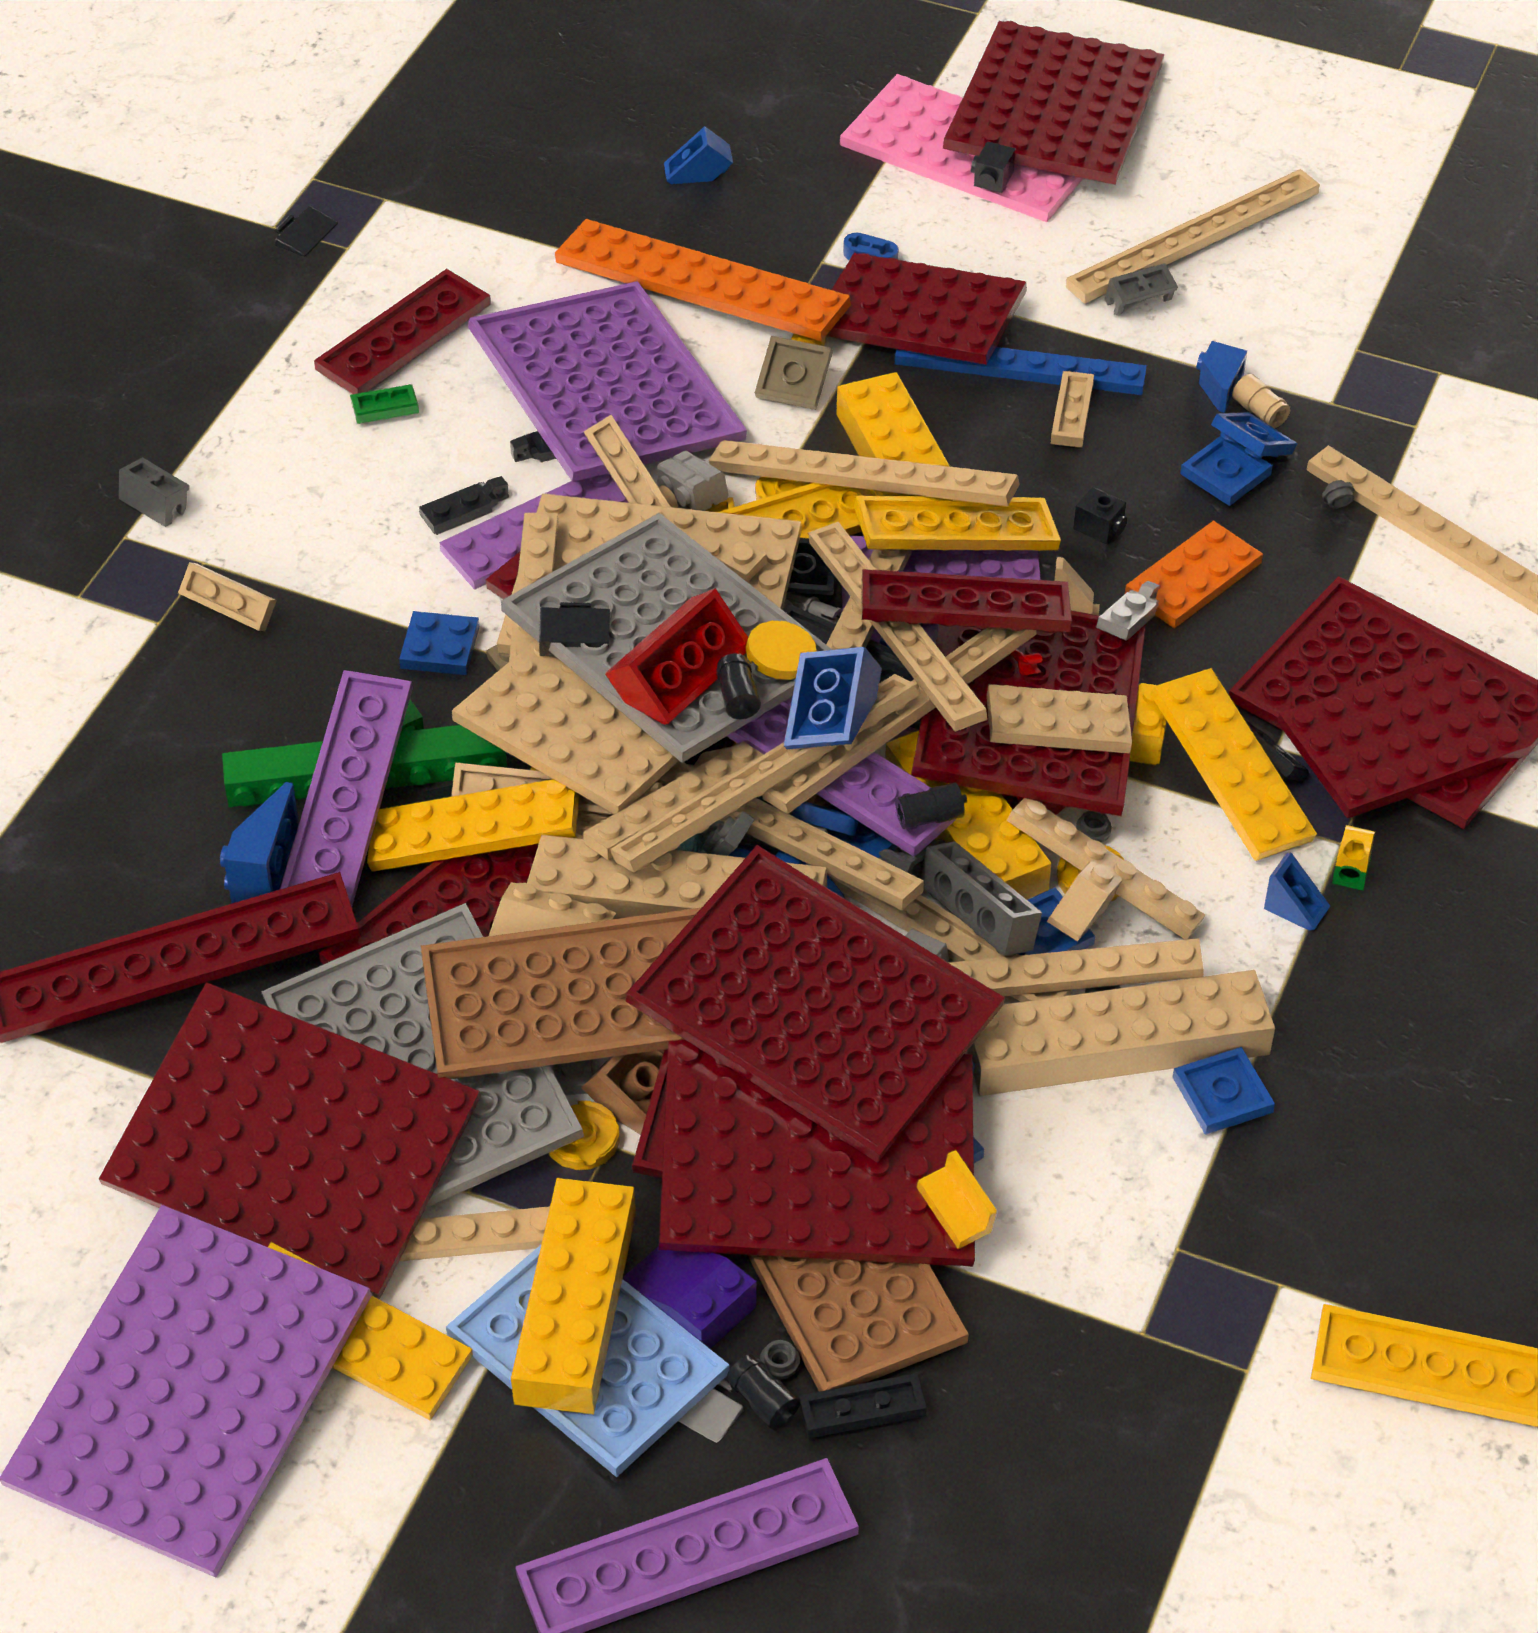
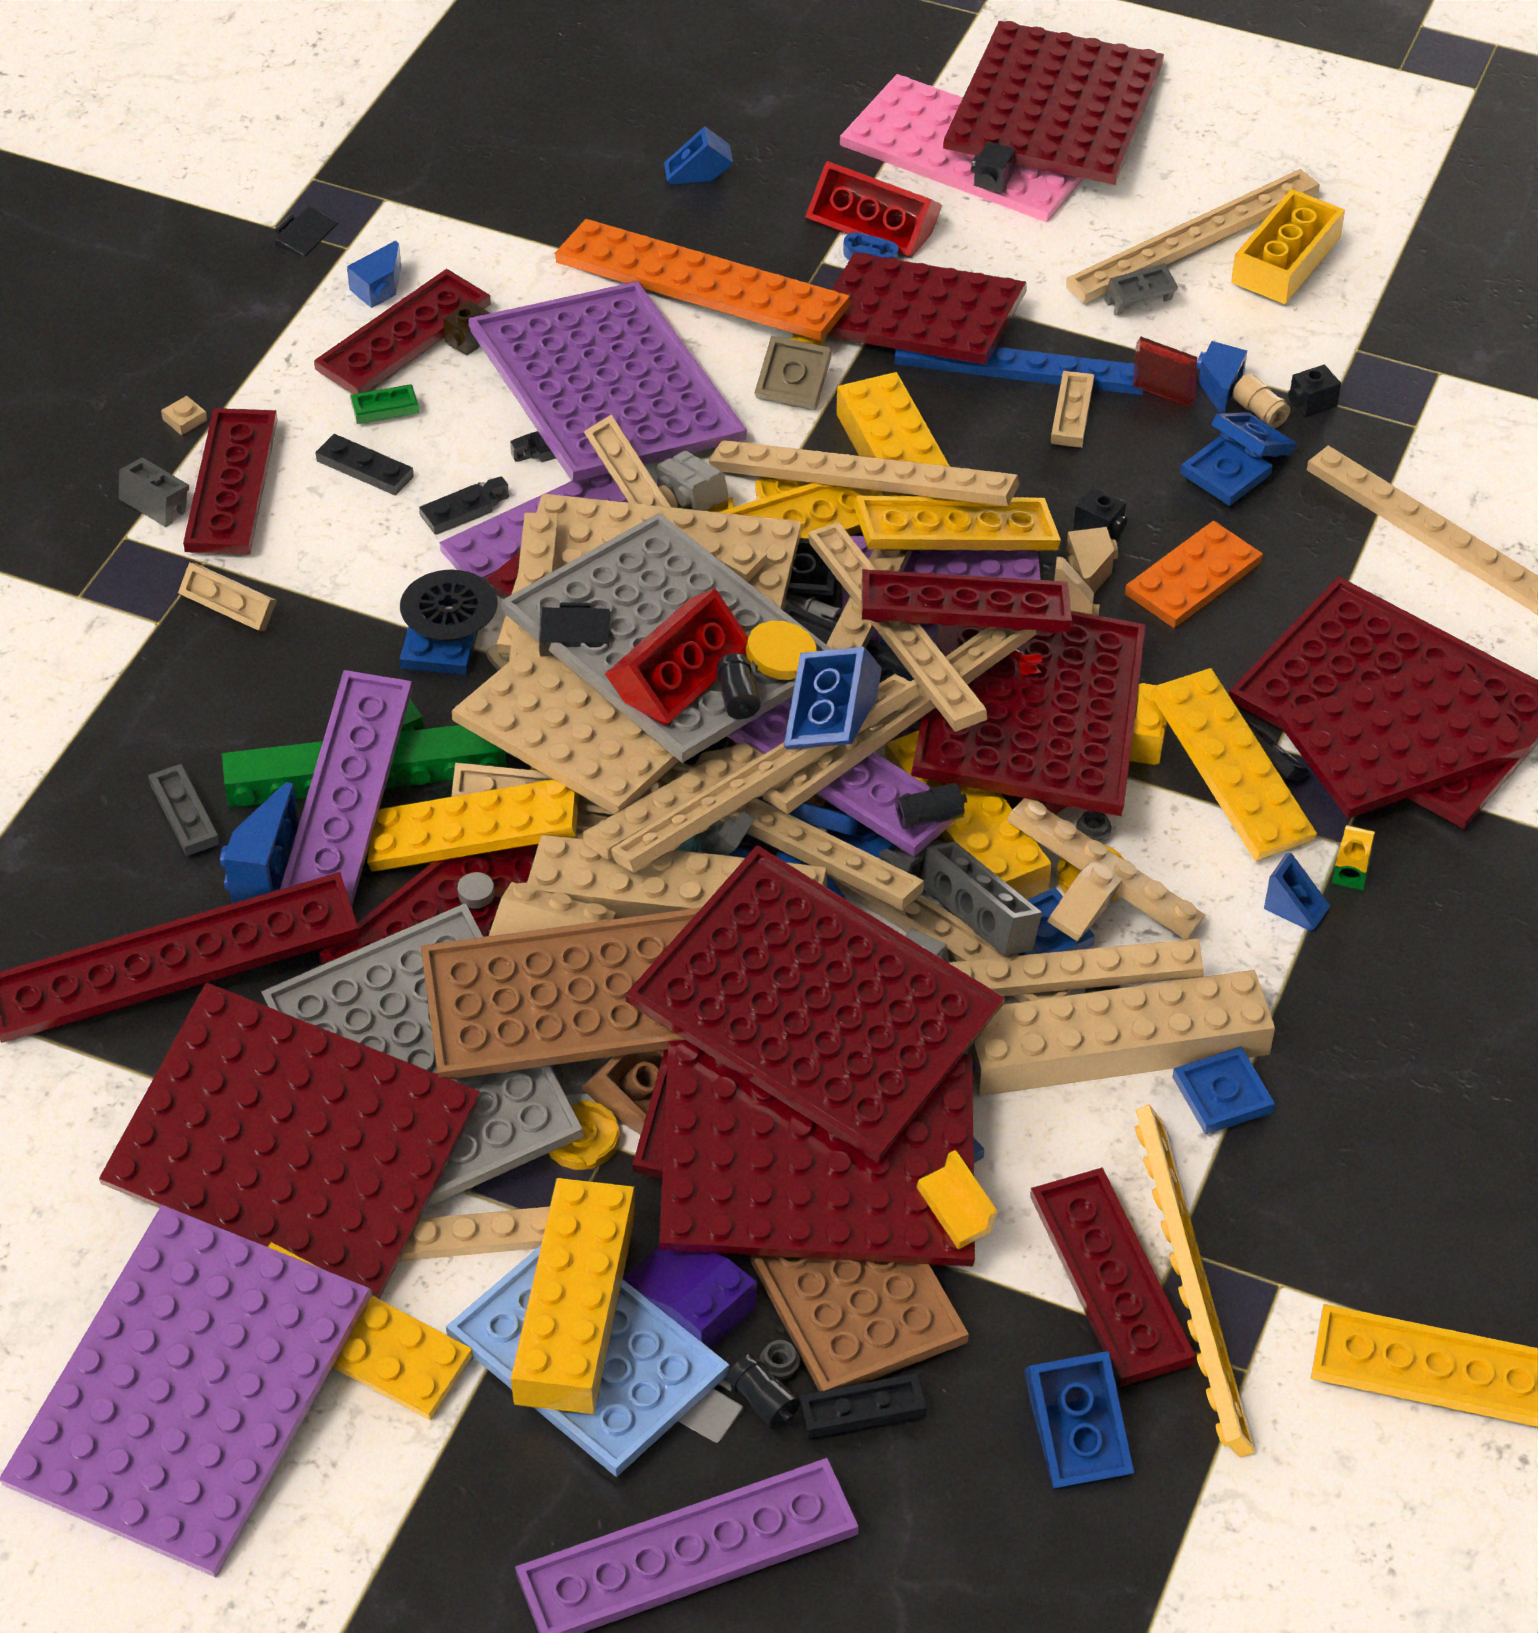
(183, 809): none -> dark grey plate
(184, 415): none -> tan plate
(231, 481): none -> dark red plate
(364, 464): none -> black plate
(376, 275): none -> blue slope
(427, 597): none -> black piece
(456, 328): none -> dark brown brick
(476, 890): none -> light grey tile
(872, 207): none -> red slope
(1059, 718): tan plate -> none
(1079, 1419): none -> blue slope
(1091, 555): none -> tan slope
(1112, 1277): none -> dark red plate
(1130, 611): light grey hinge -> none
(1165, 371): none -> clear red tile
(1195, 1289): none -> yellow plate
(1287, 246): none -> yellow brick
(1314, 390): none -> black brick
(1338, 494): dark grey plate -> none

